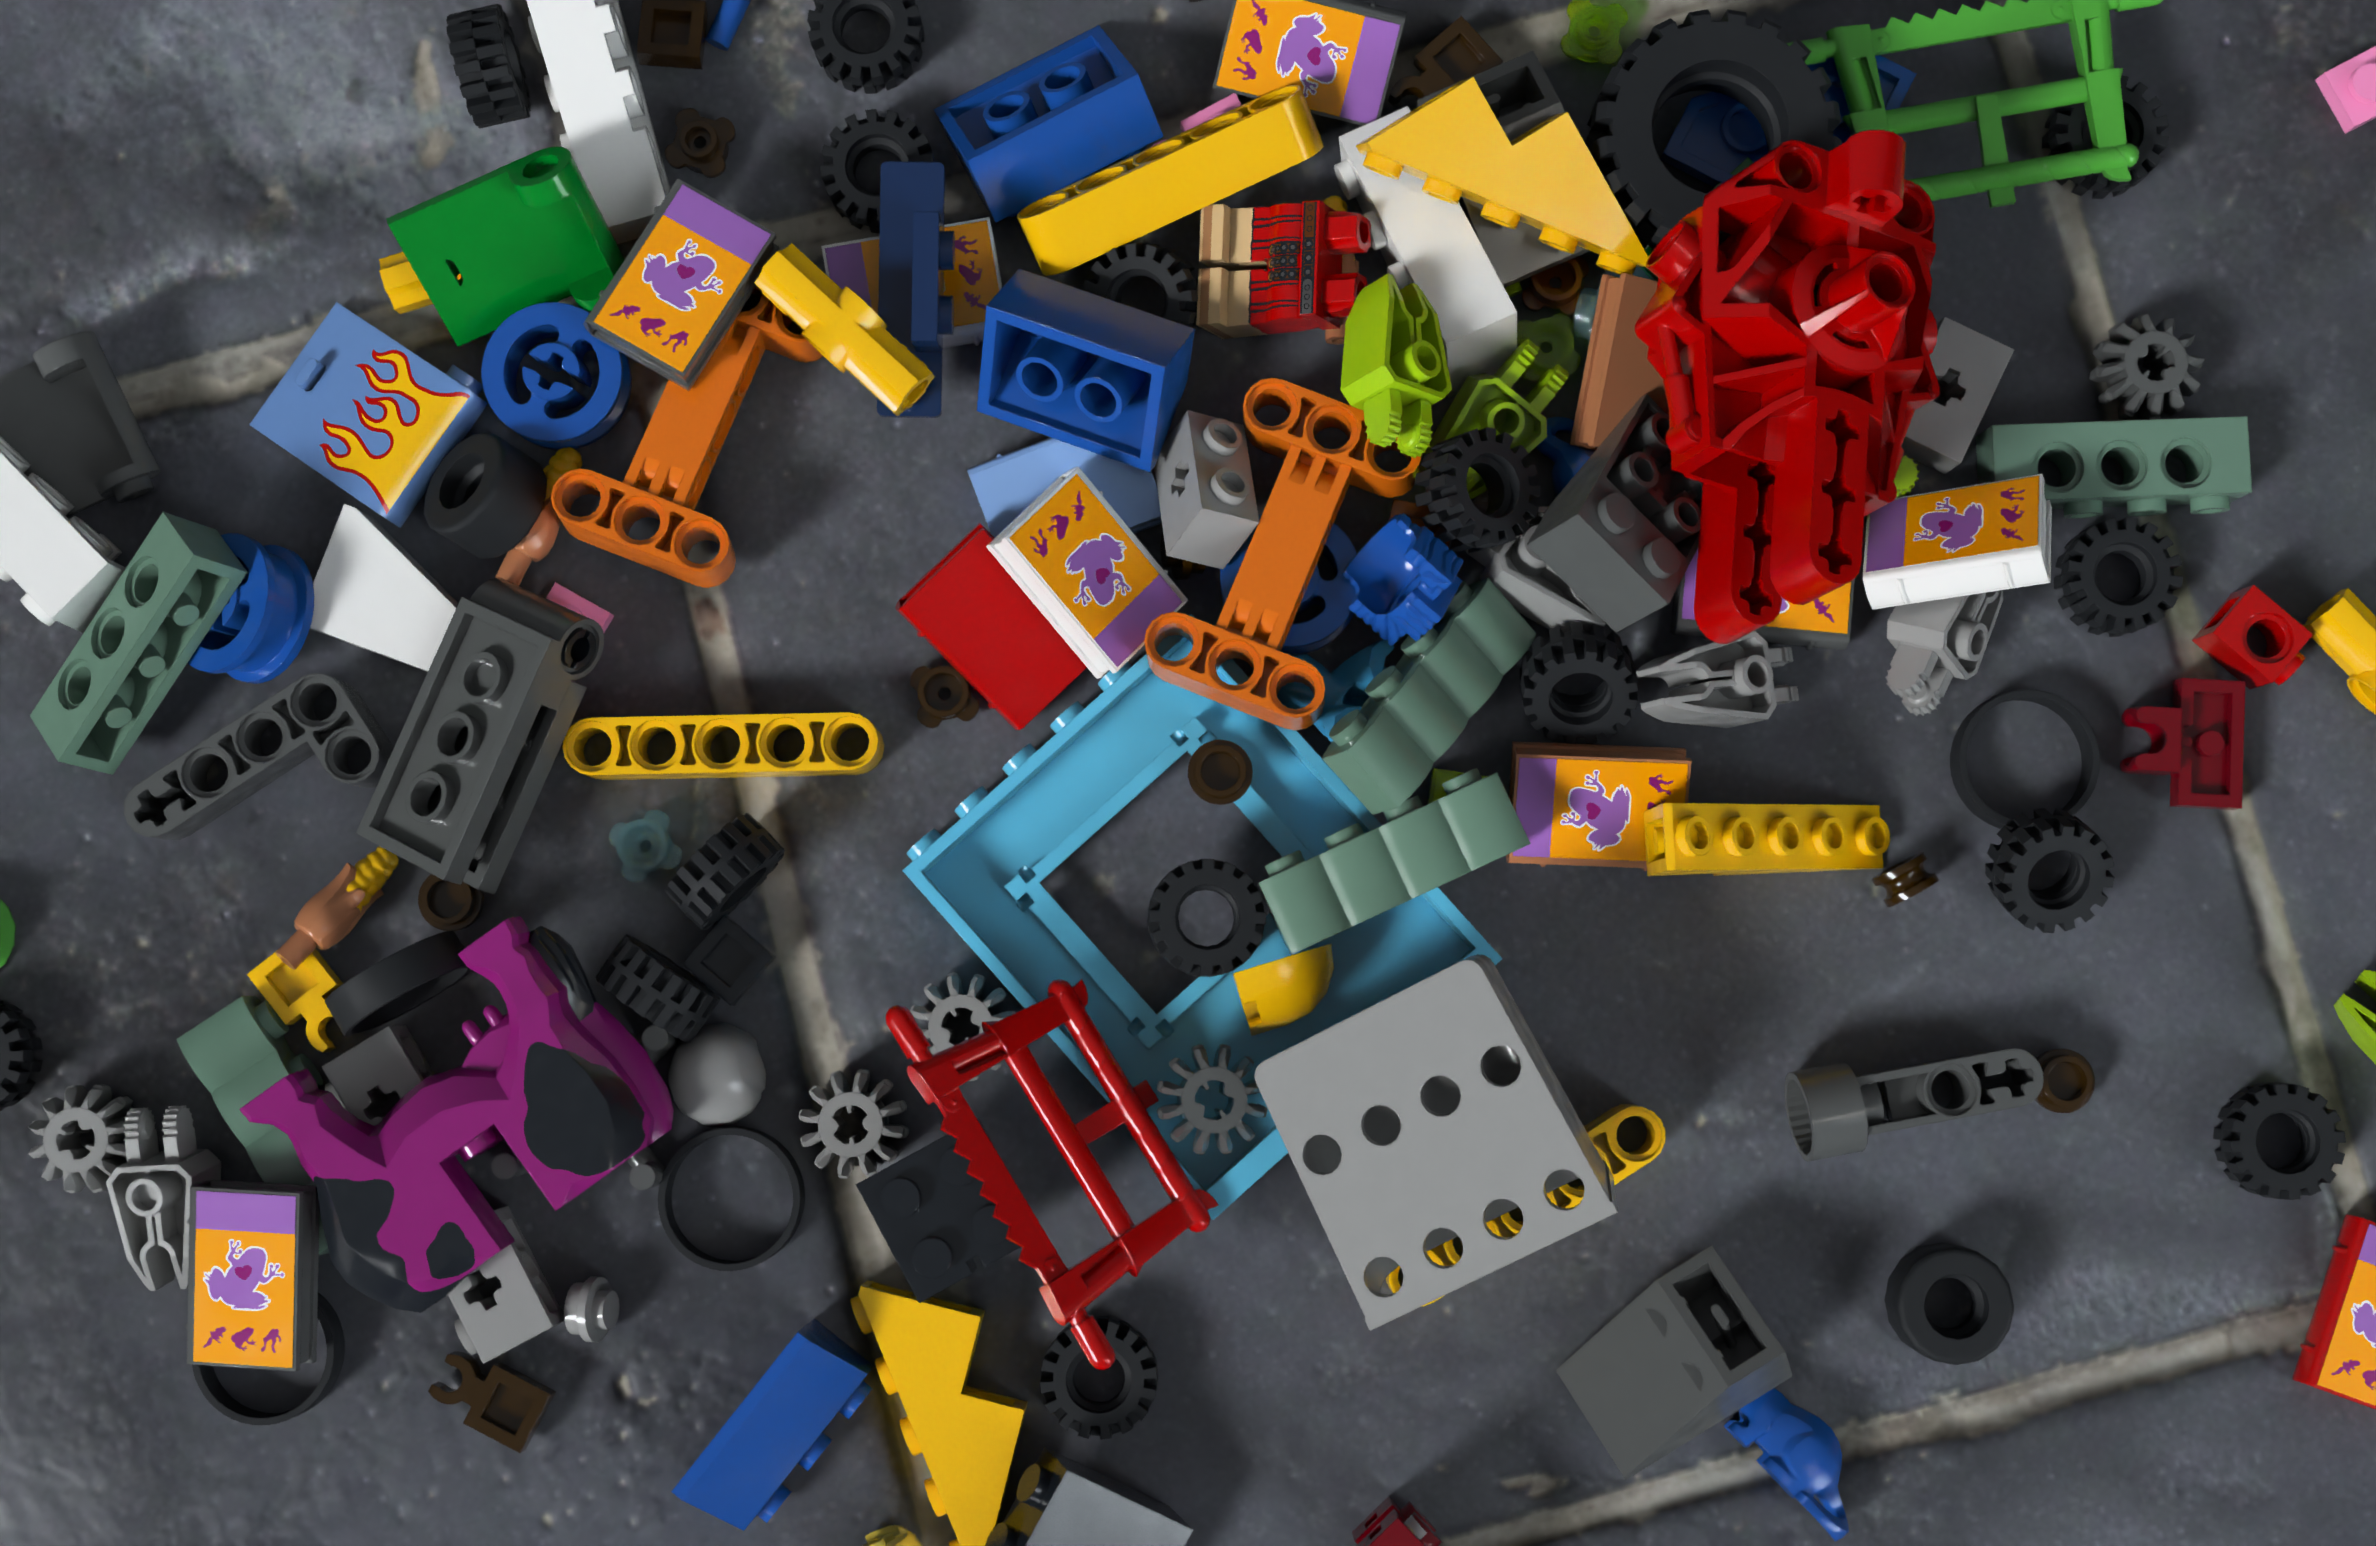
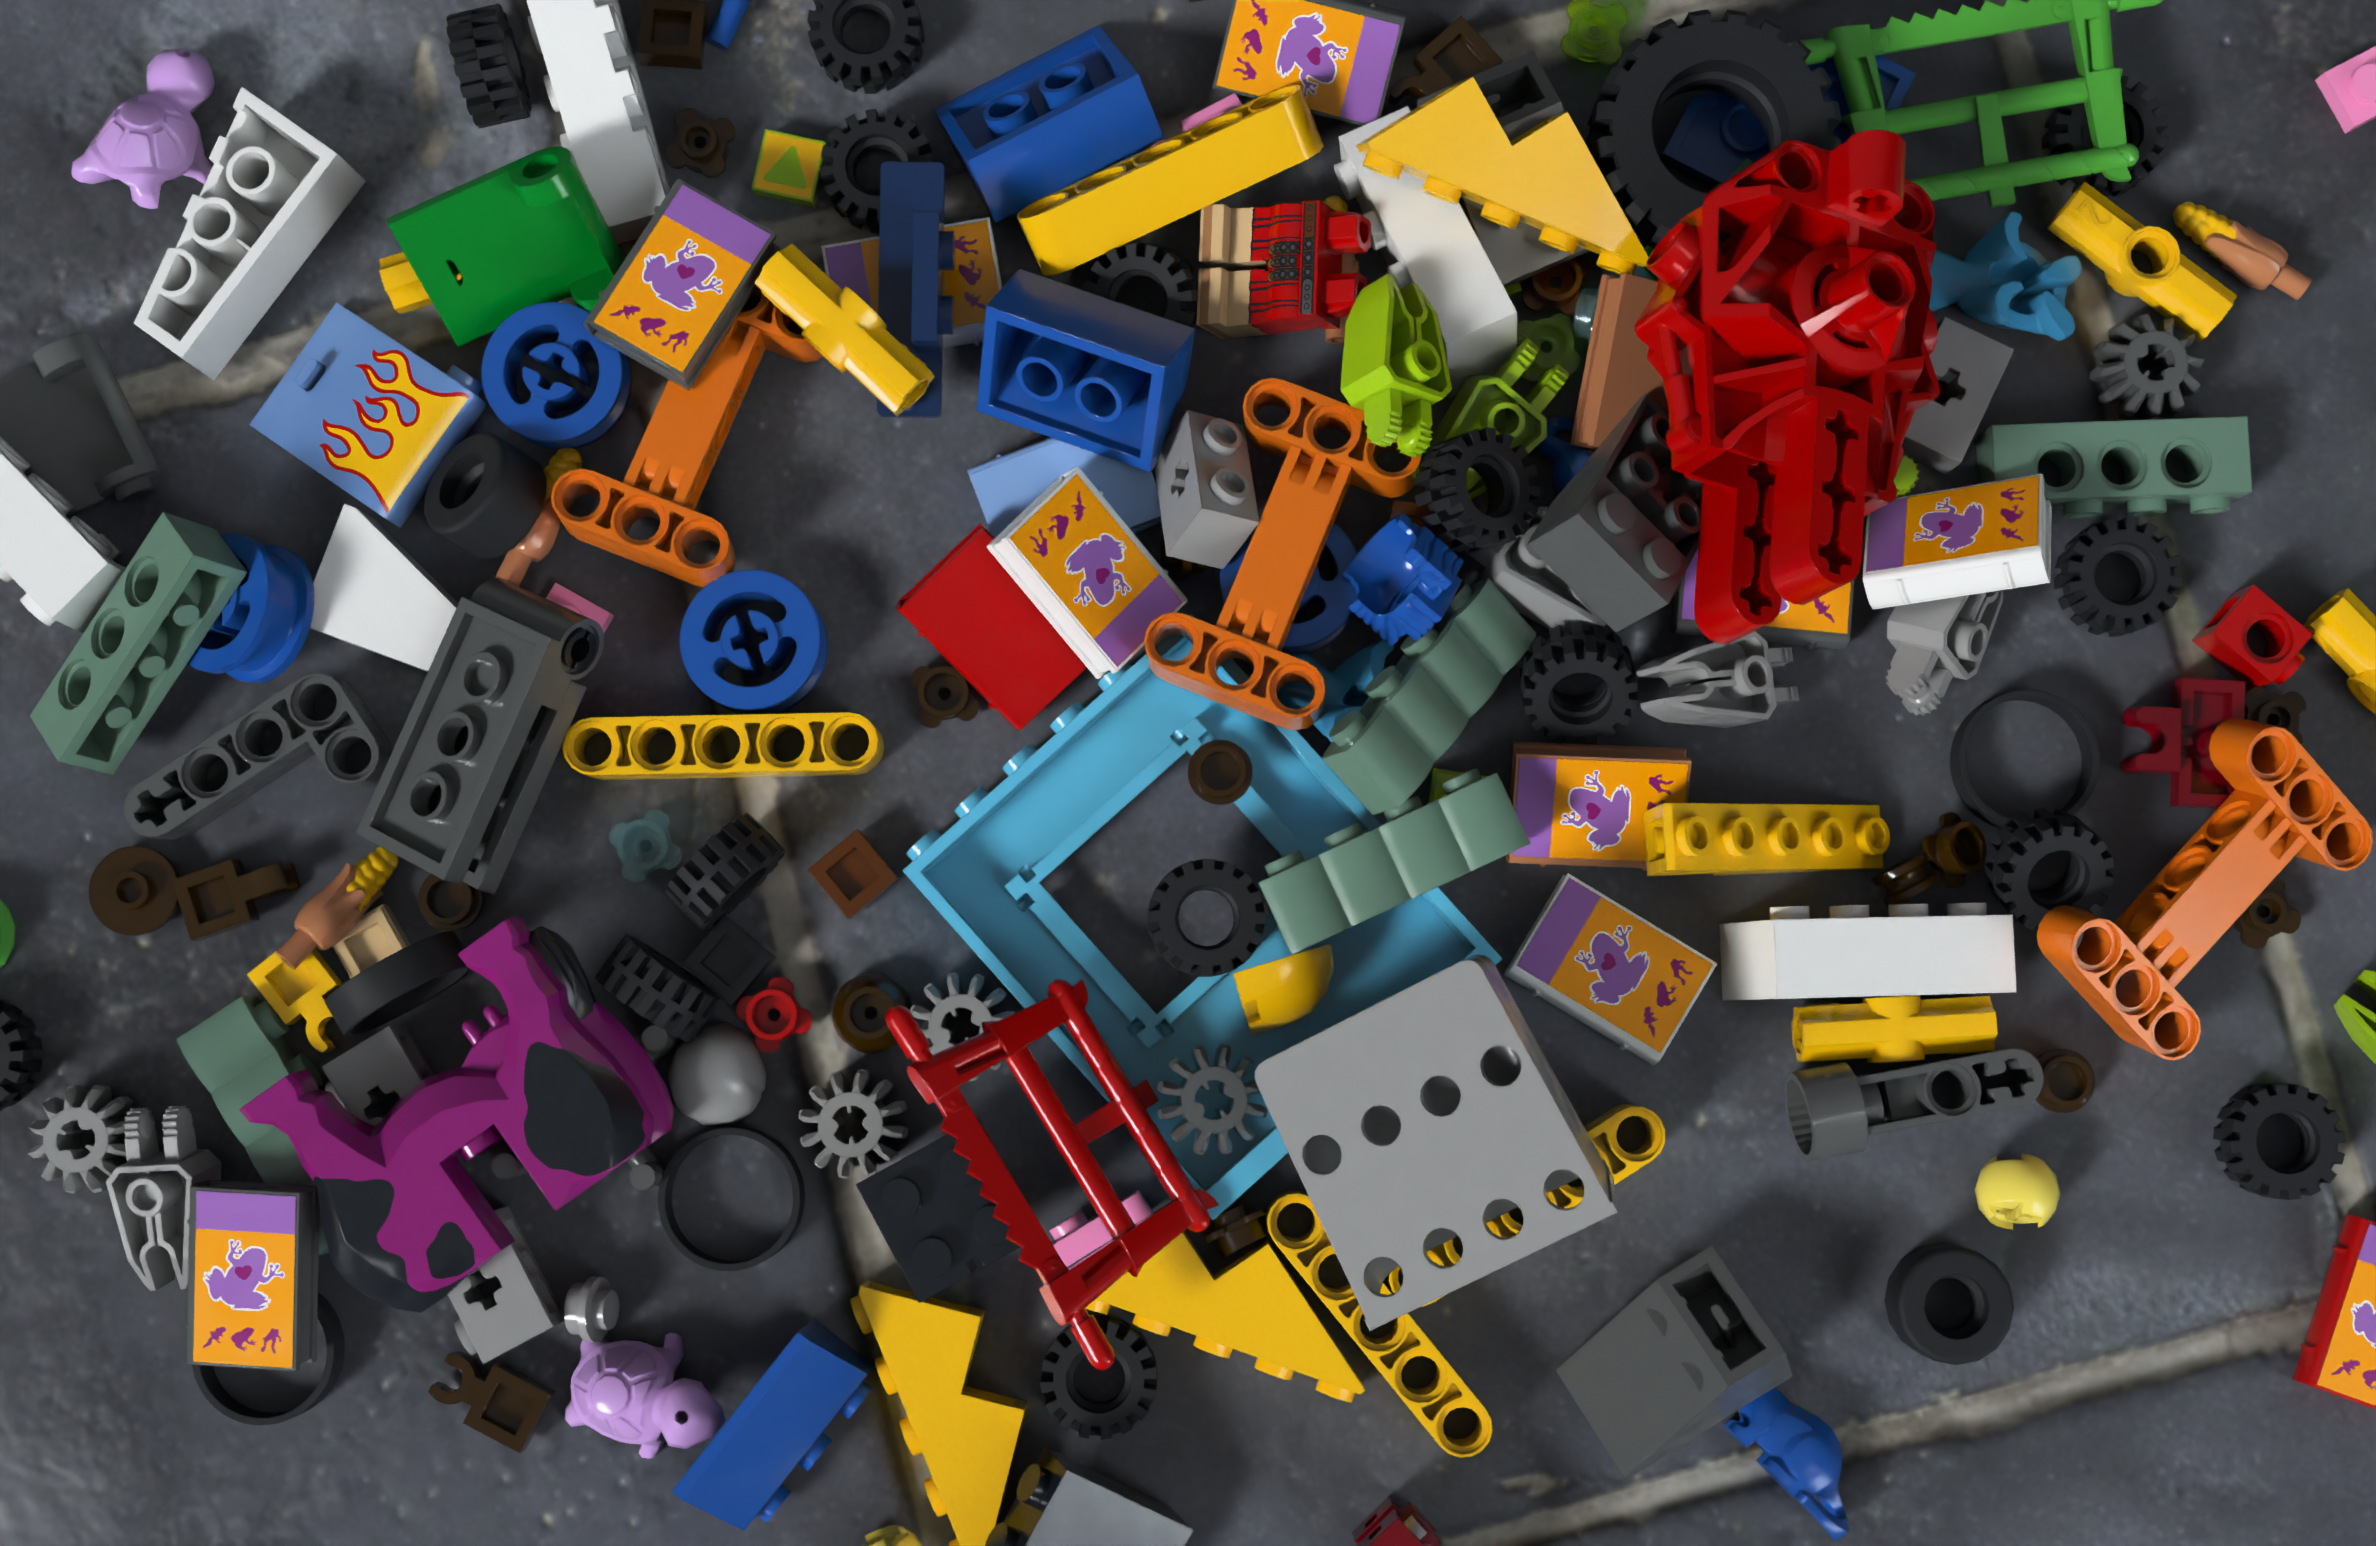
(134, 890): none -> dark brown piece
(154, 133): none -> lavender animal
(225, 896): none -> dark brown plate
(245, 234): none -> white wedge
(371, 940): none -> tan tile
(631, 1396): none -> lavender animal
(708, 659): none -> blue wheel
(756, 1013): none -> red plate
(789, 168): none -> tile
(850, 1011): none -> dark brown plate
(853, 874): none -> reddish brown plate
(1080, 1236): none -> bright pink plate
(1237, 1229): none -> dark brown plate
(1242, 1307): none -> yellow slope
(1392, 1351): none -> yellow beam
(1610, 969): none -> piece
(1868, 954): none -> white wedge
(1894, 1028): none -> yellow piece
(1955, 849): none -> dark brown plate
(2007, 283): none -> dark azure animal
(2017, 1191): none -> light yellow piece
(2176, 285): none -> yellow piece
(2206, 886): none -> orange beam
(2241, 250): none -> nougat piece
(2280, 917): none -> dark brown plate
(2285, 707): none -> dark brown plate

